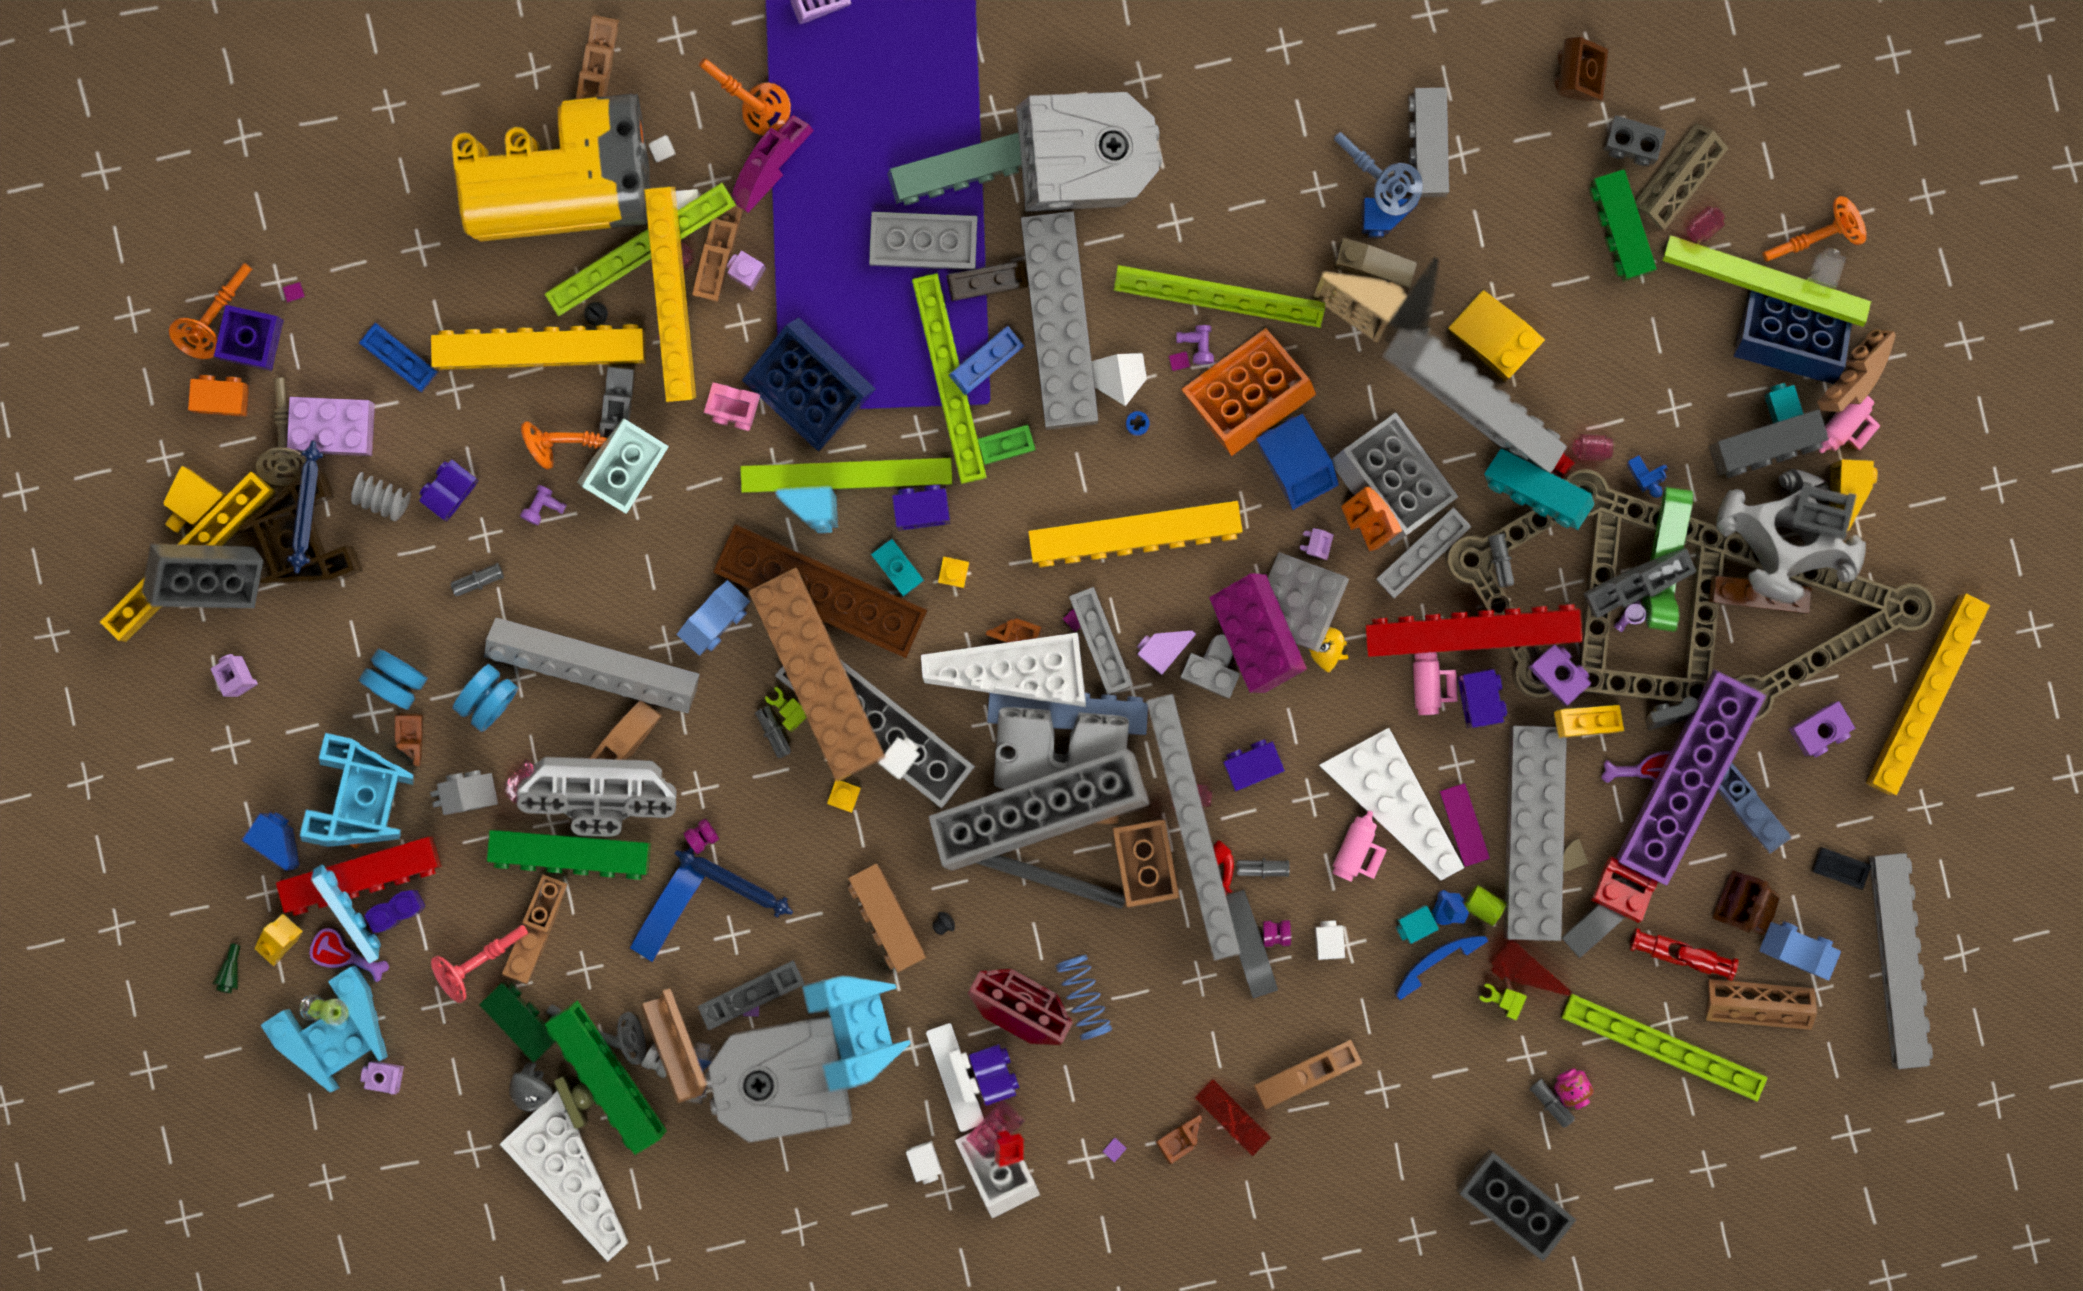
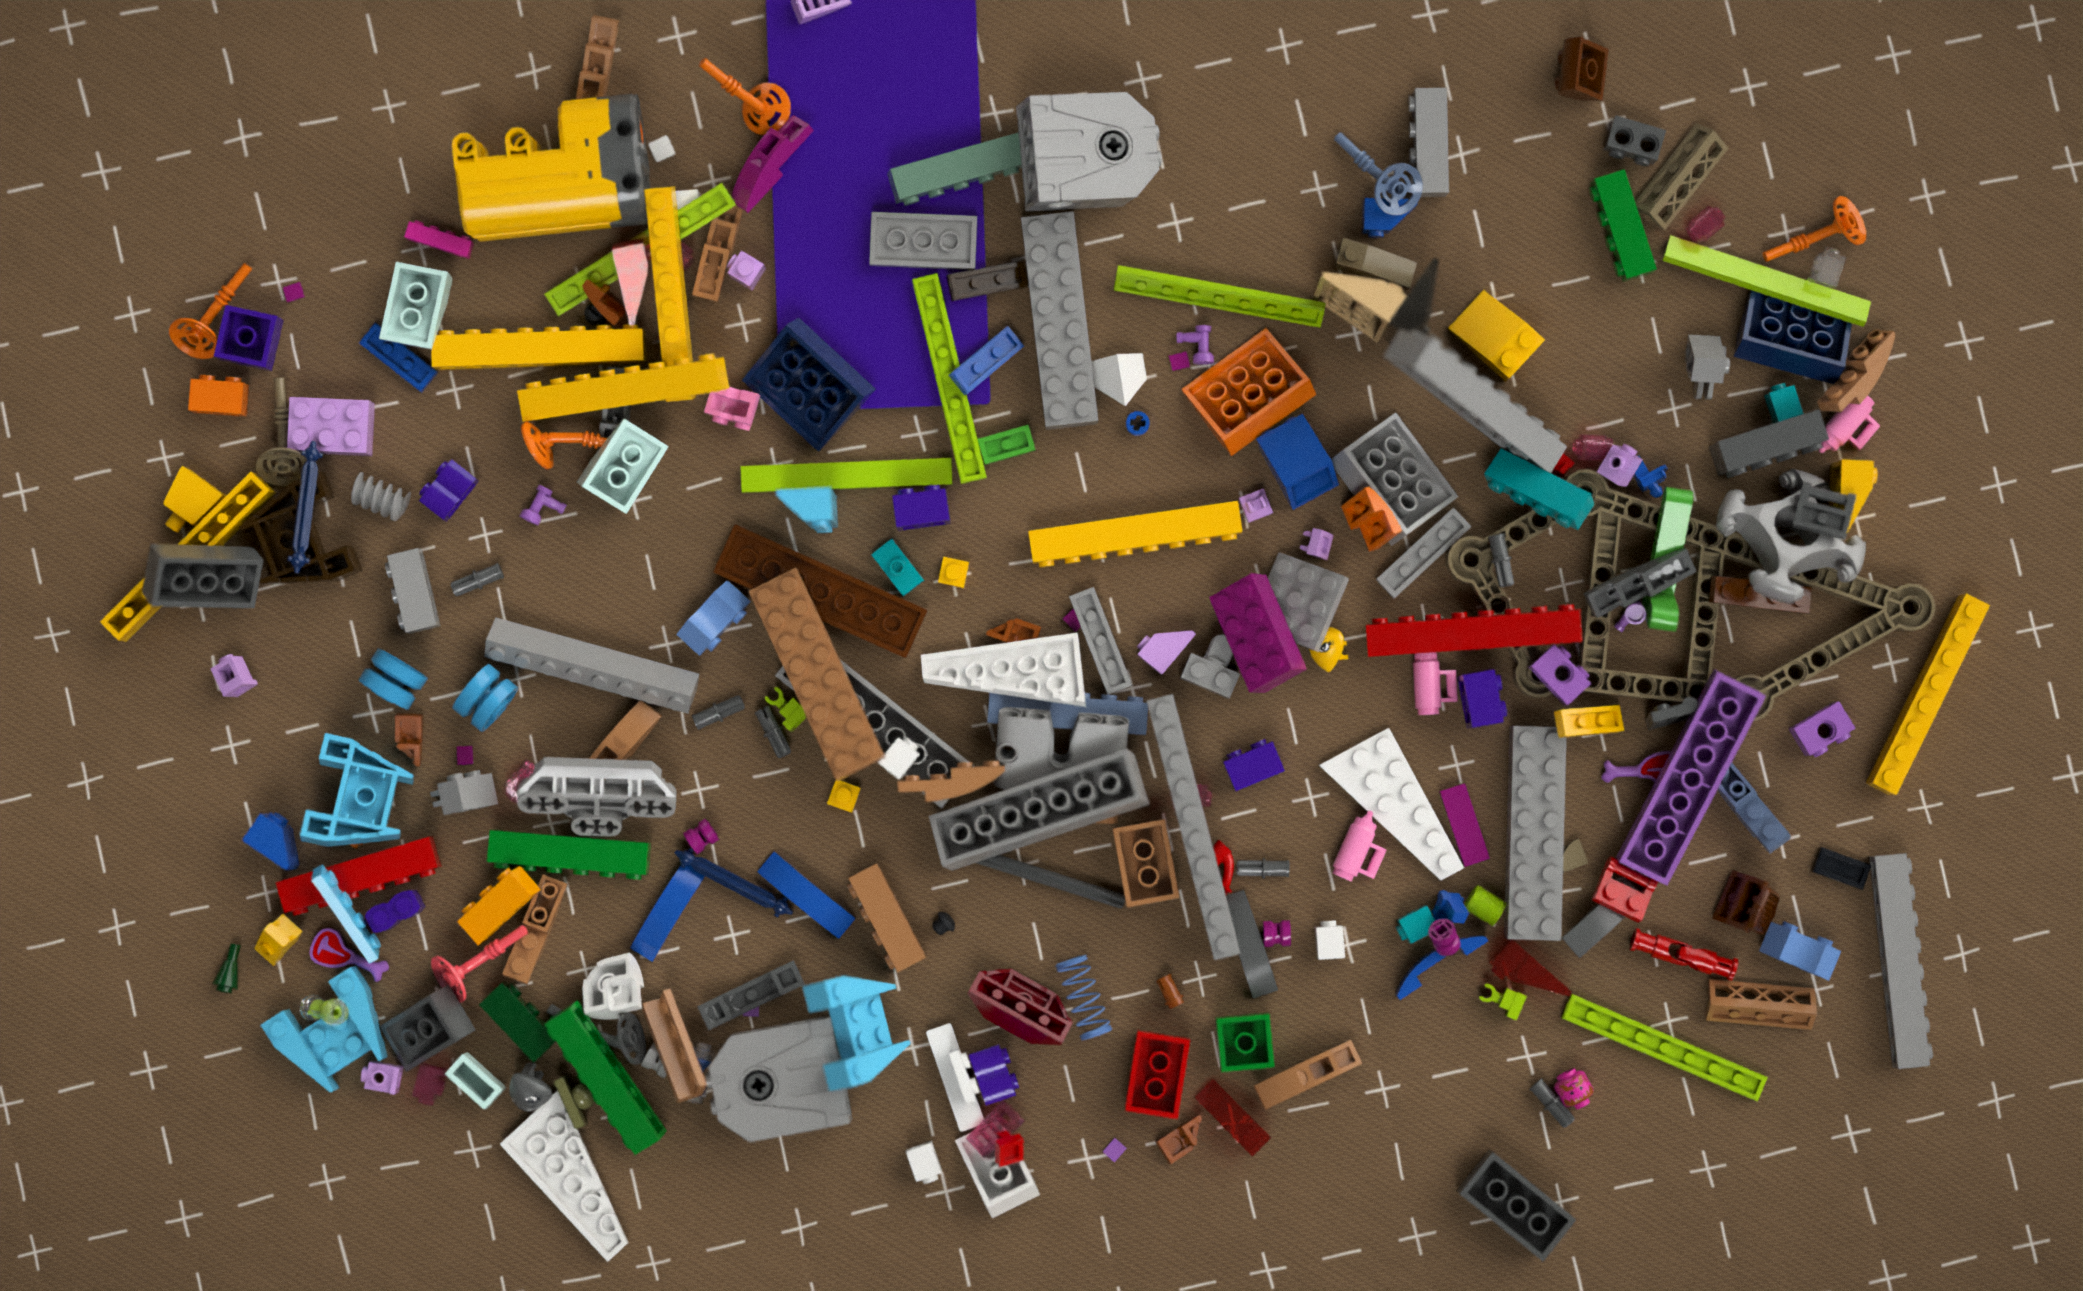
(412, 591): none -> light grey brick
(415, 305): none -> light aqua slope
(427, 1028): none -> dark grey slope
(429, 1083): none -> clear pink brick
(439, 240): none -> dark pink piece
(464, 755): none -> magenta window
(475, 1080): none -> light aqua brick
(498, 904): none -> light orange brick
(604, 303): none -> dark orange slope
(613, 988): none -> white brick
(623, 389): none -> yellow brick
(632, 268): none -> clear red slope
(718, 712): none -> dark grey axle
(806, 895): none -> blue slope
(963, 781): none -> medium nougat slope
(1157, 1074): none -> red brick
(1170, 991): none -> dark orange pin
(1244, 1042): none -> green brick
(1255, 505): none -> lavender tile
(1444, 937): none -> magenta wheel
(1620, 464): none -> lavender brick
(1705, 363): none -> light grey brick

